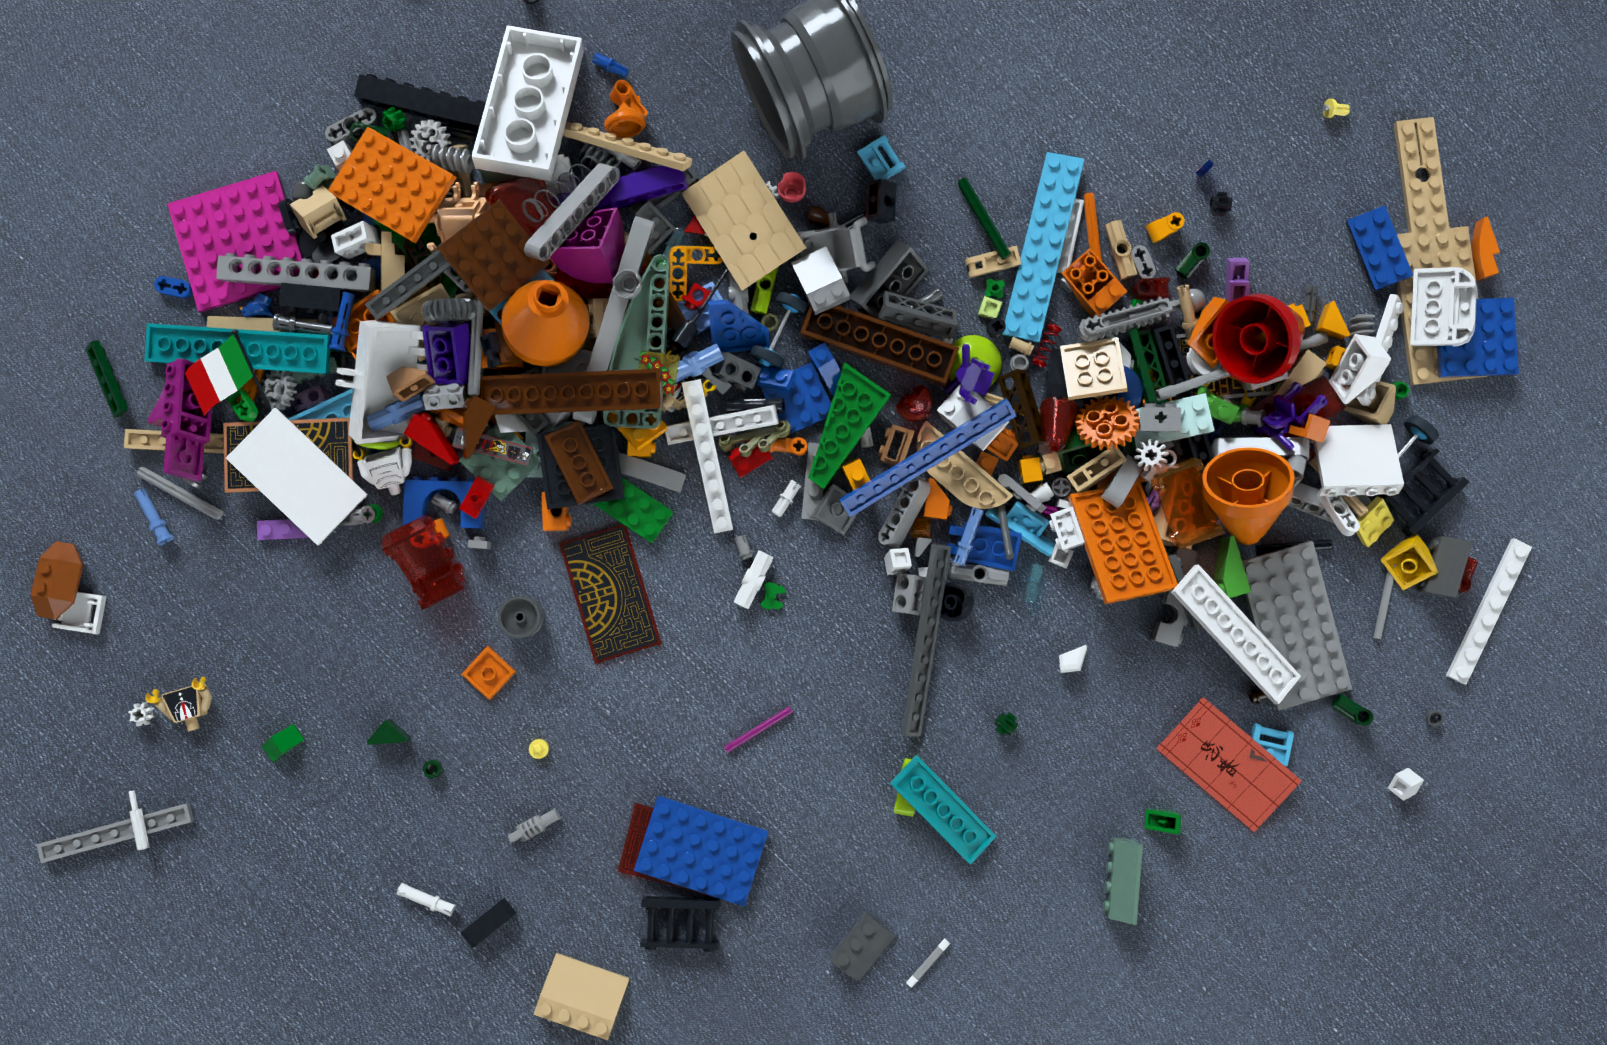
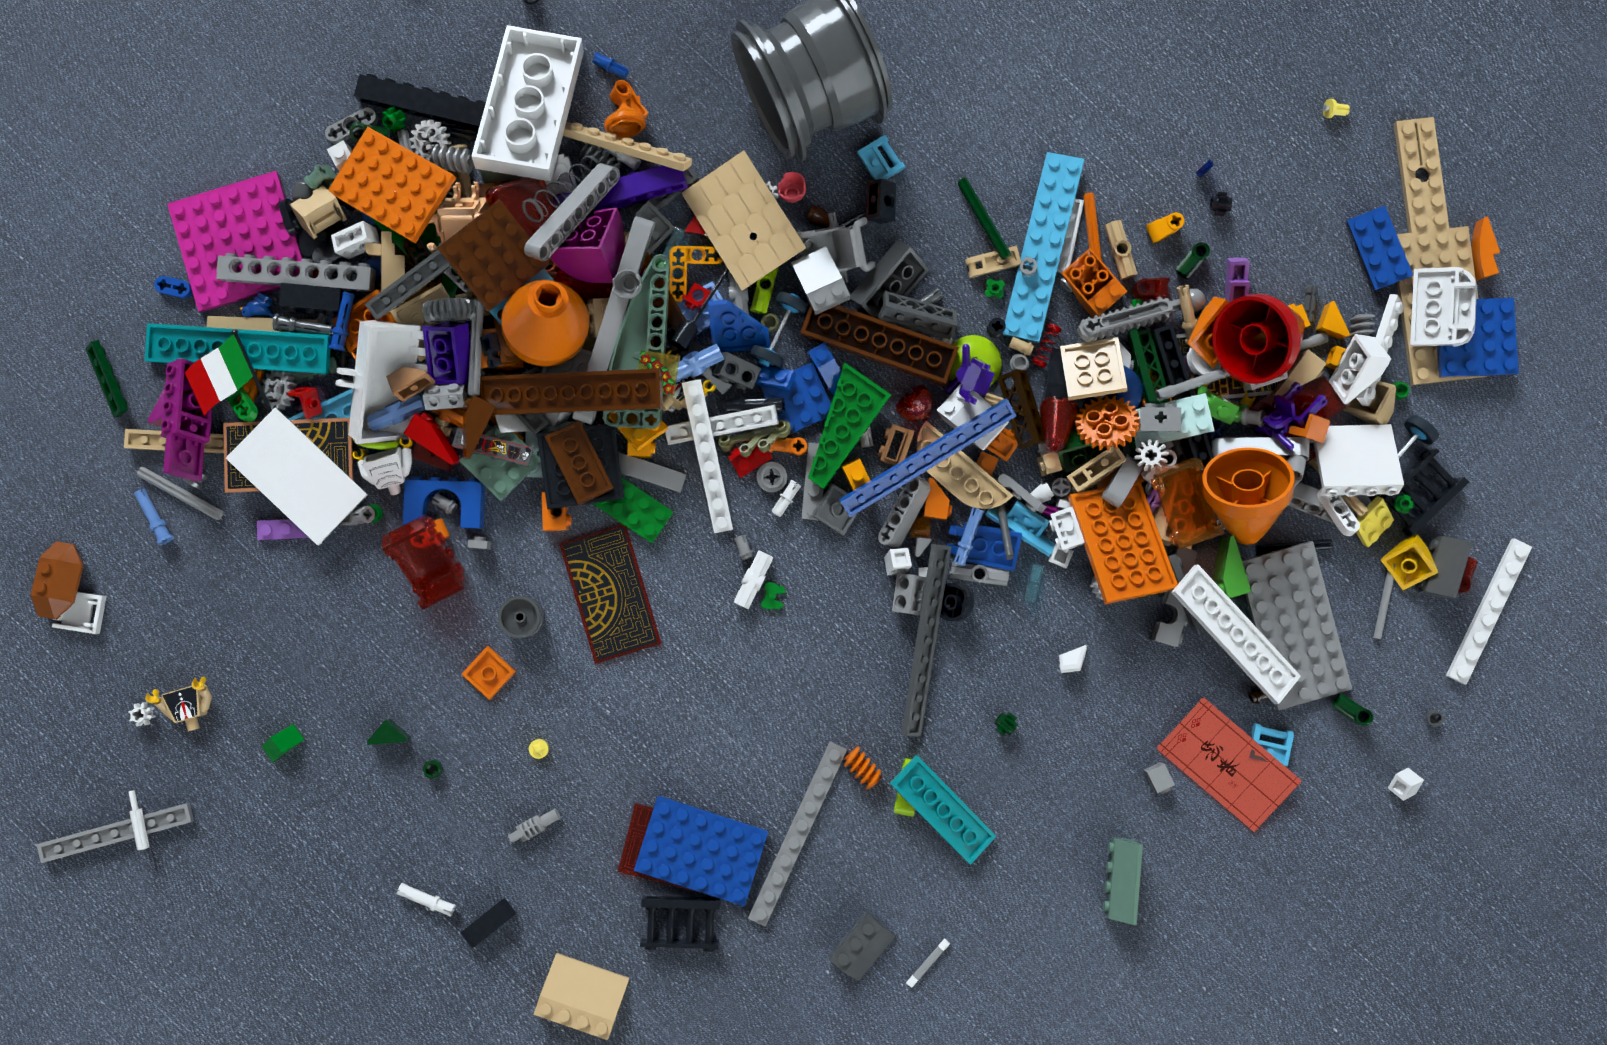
(309, 400): none -> red bracket
(477, 497): red plate -> none
(758, 729): magenta bar -> none
(778, 483): none -> light grey gear
(797, 833): none -> light grey plate
(862, 768): none -> orange piece
(989, 308): yellowish green tile -> none
(1026, 272): none -> light grey bush
(1030, 469): light orange brick -> none
(1146, 261): light grey beam -> none
(1159, 778): none -> light grey brick
(1163, 821): green slope -> none
(1398, 504): none -> green plate

